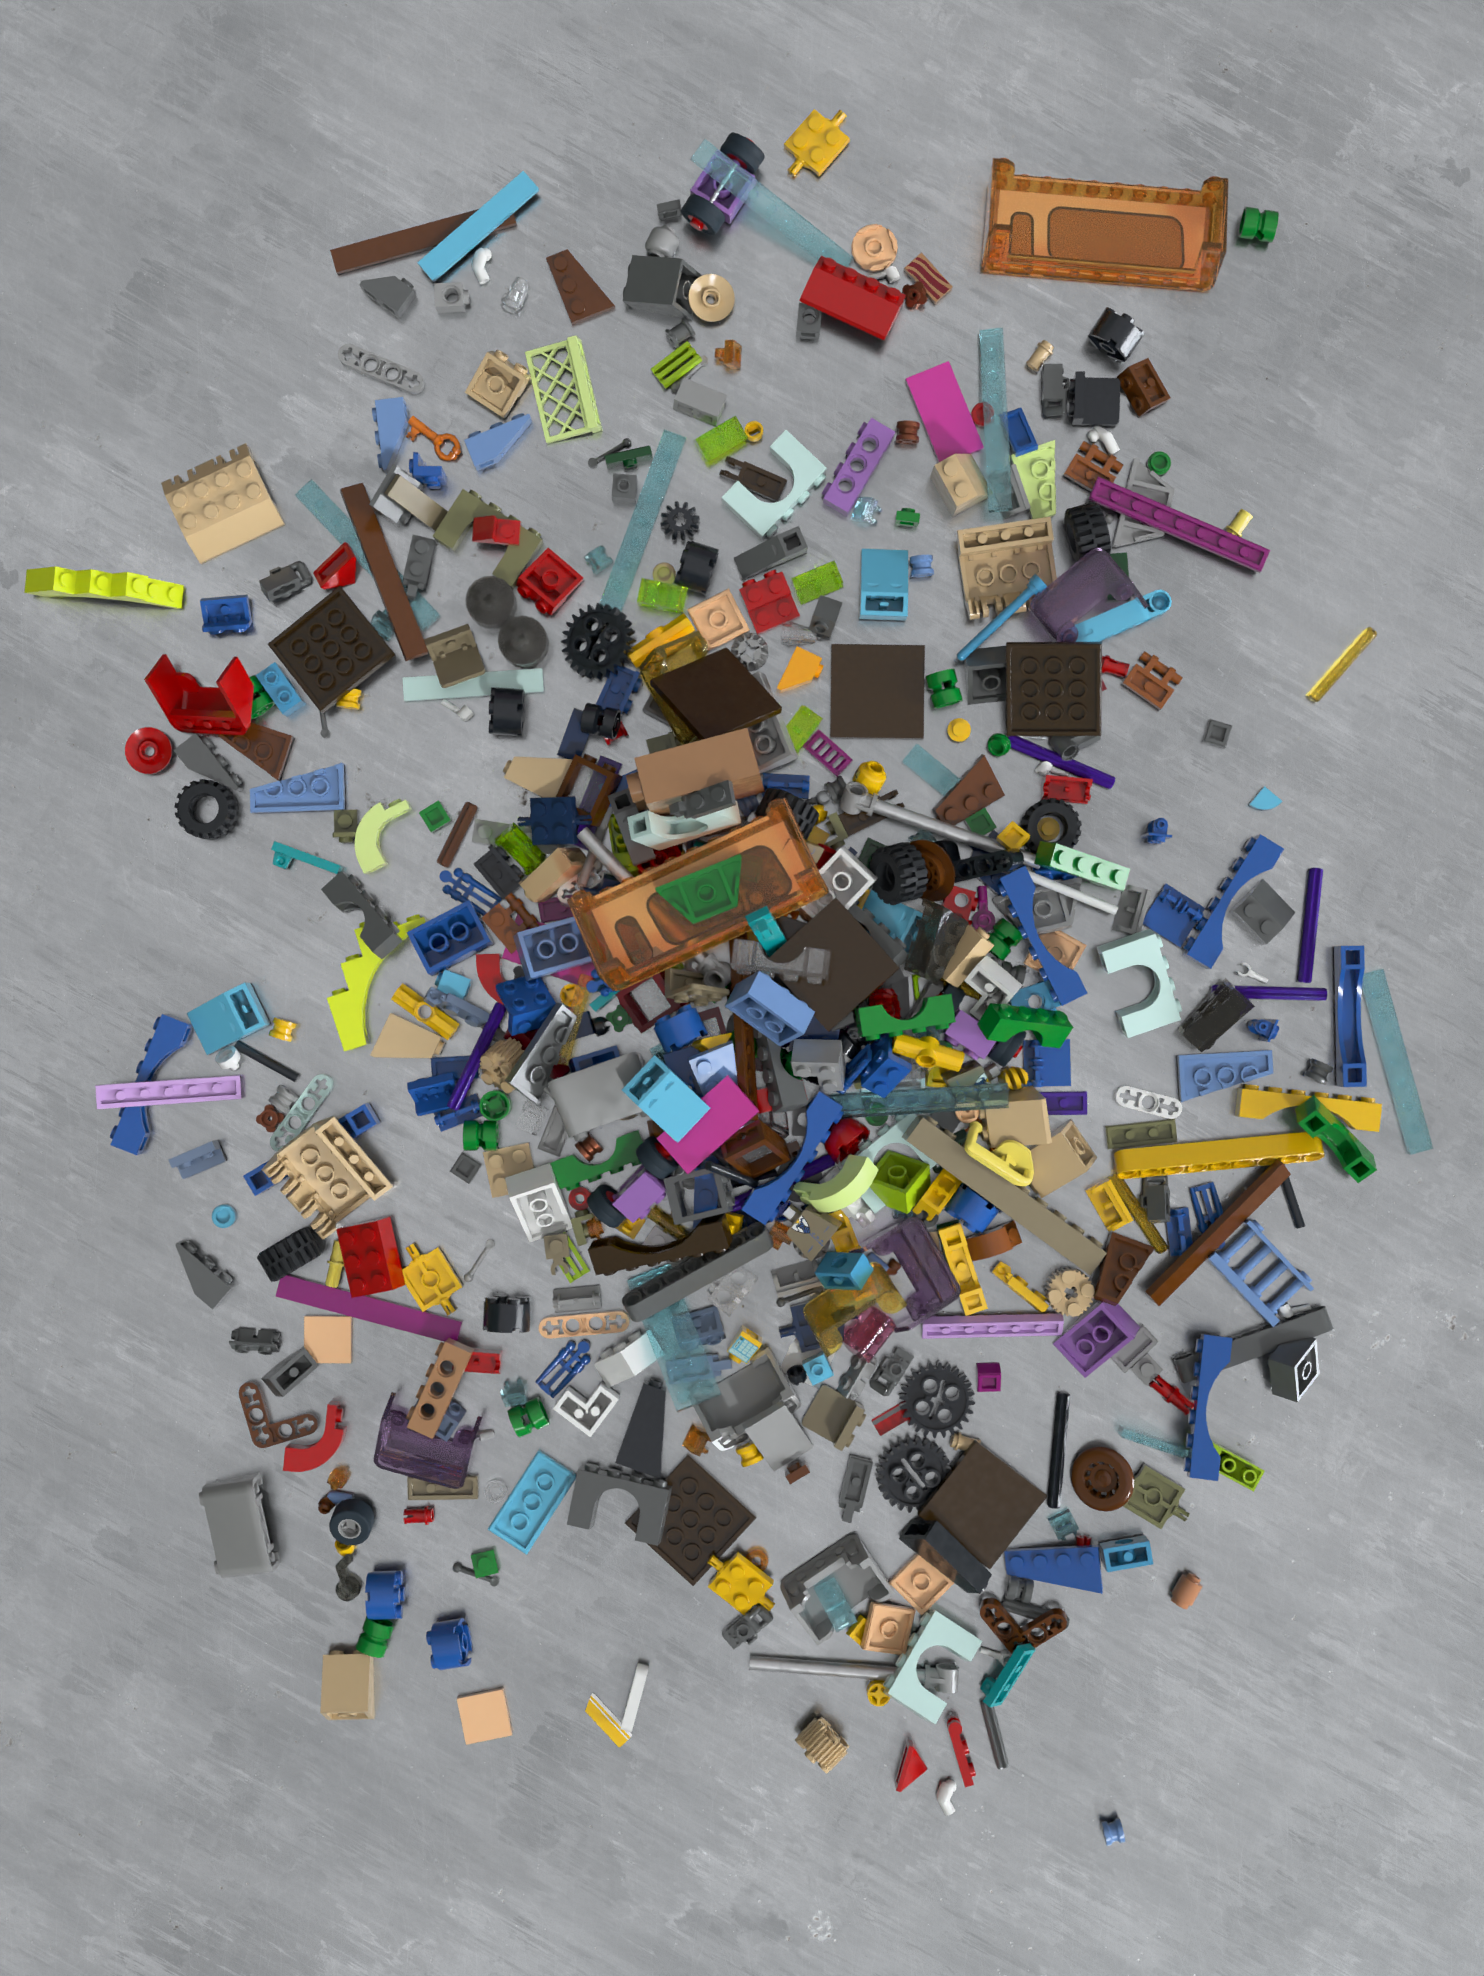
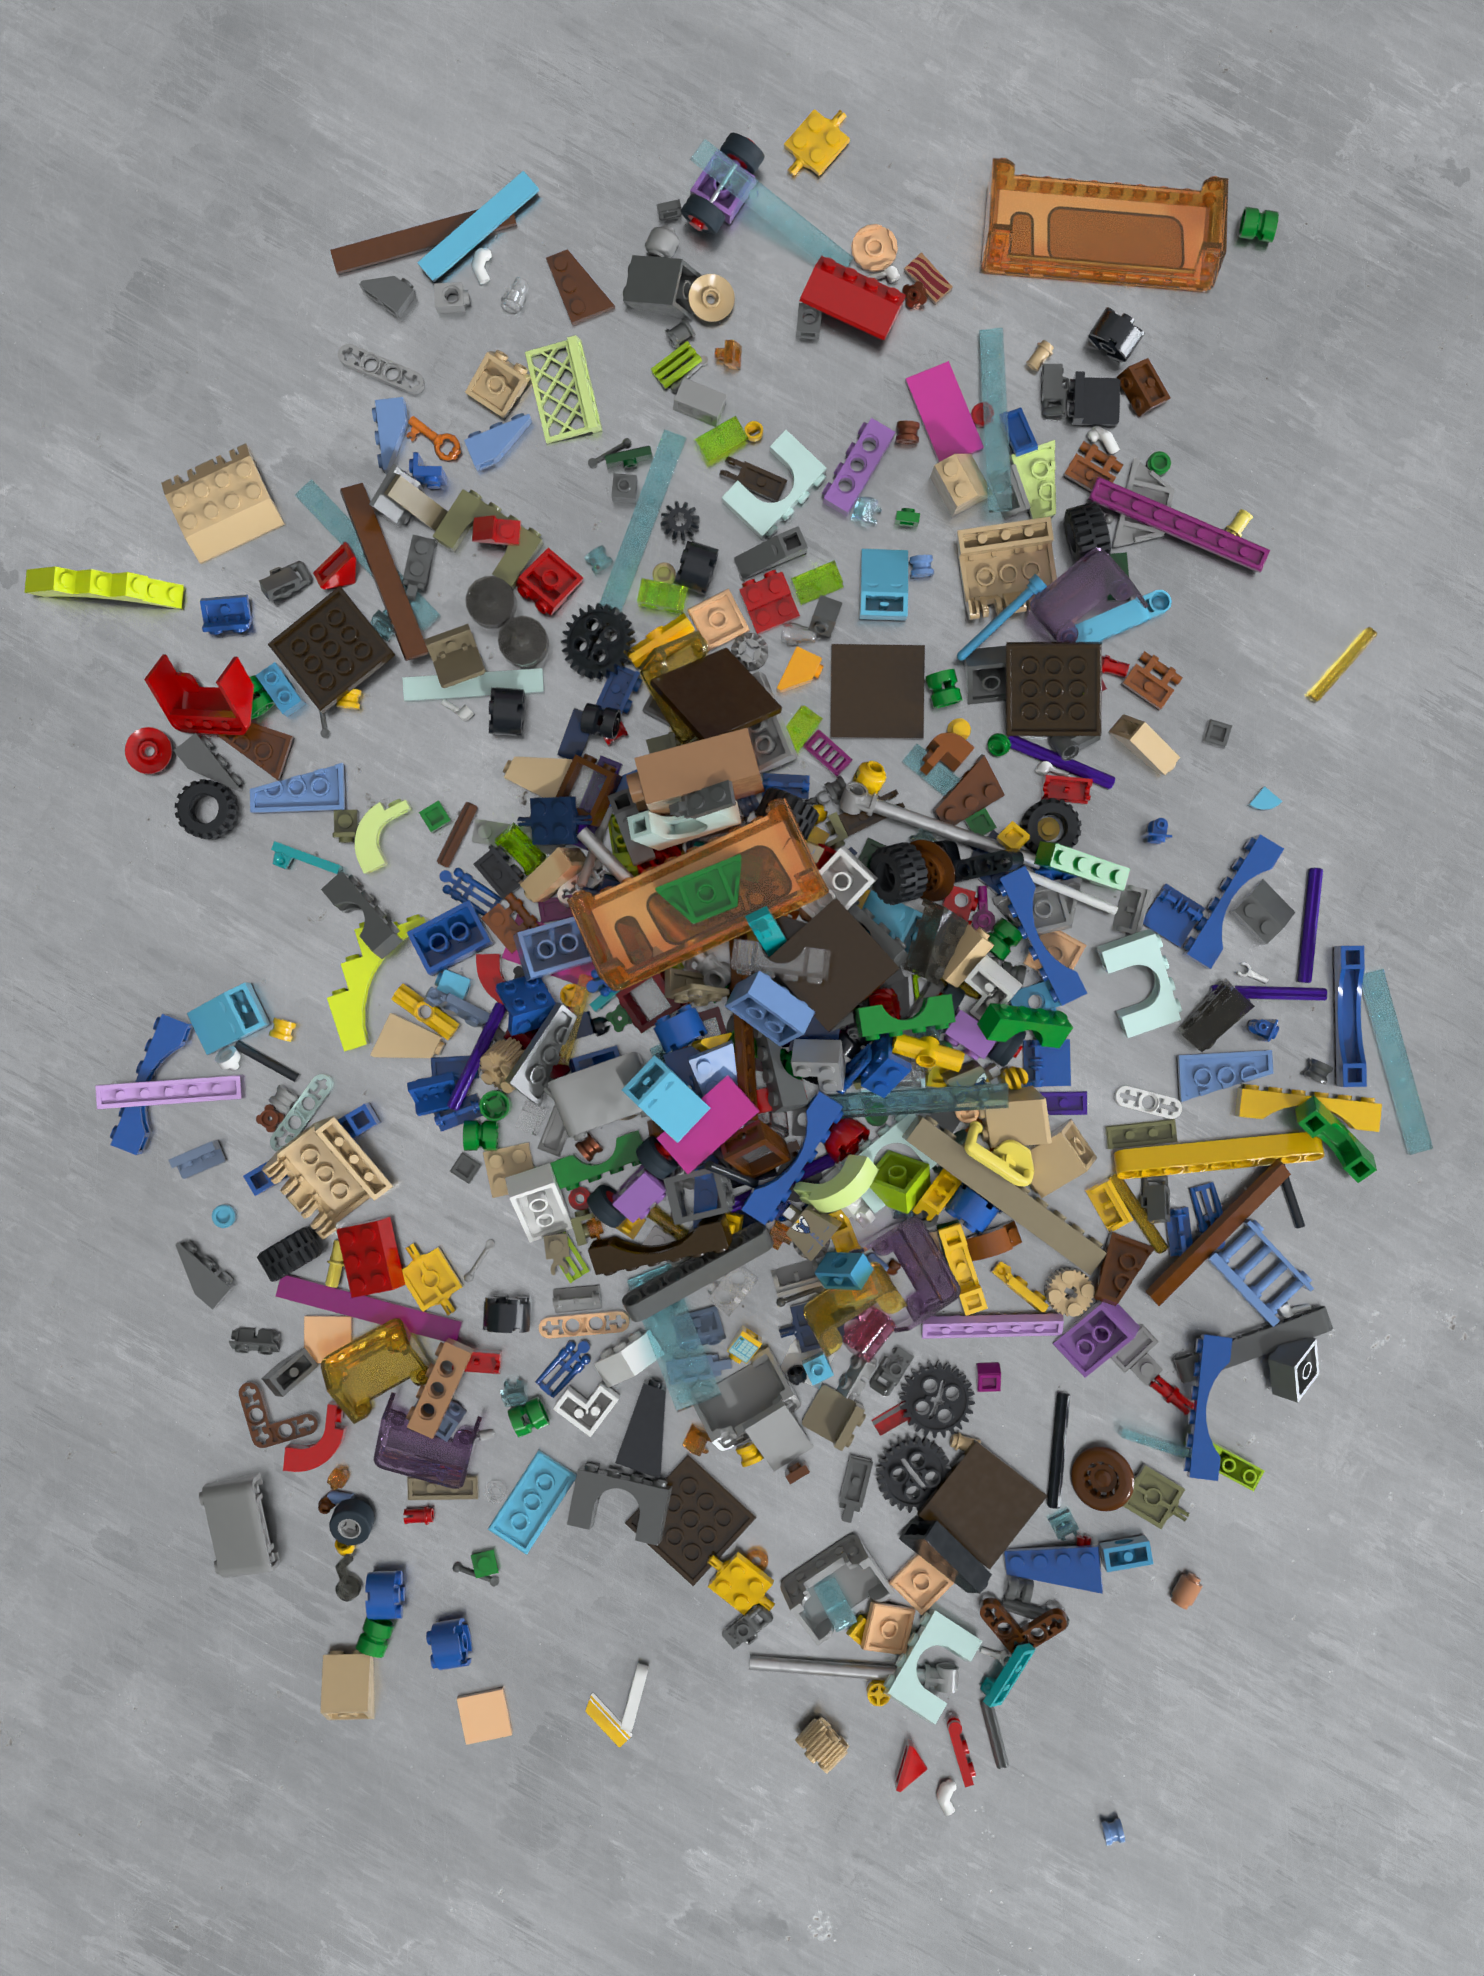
(373, 1367): none -> clear yellow windscreen
(948, 748): none -> dark orange brick
(1145, 744): none -> tan slope

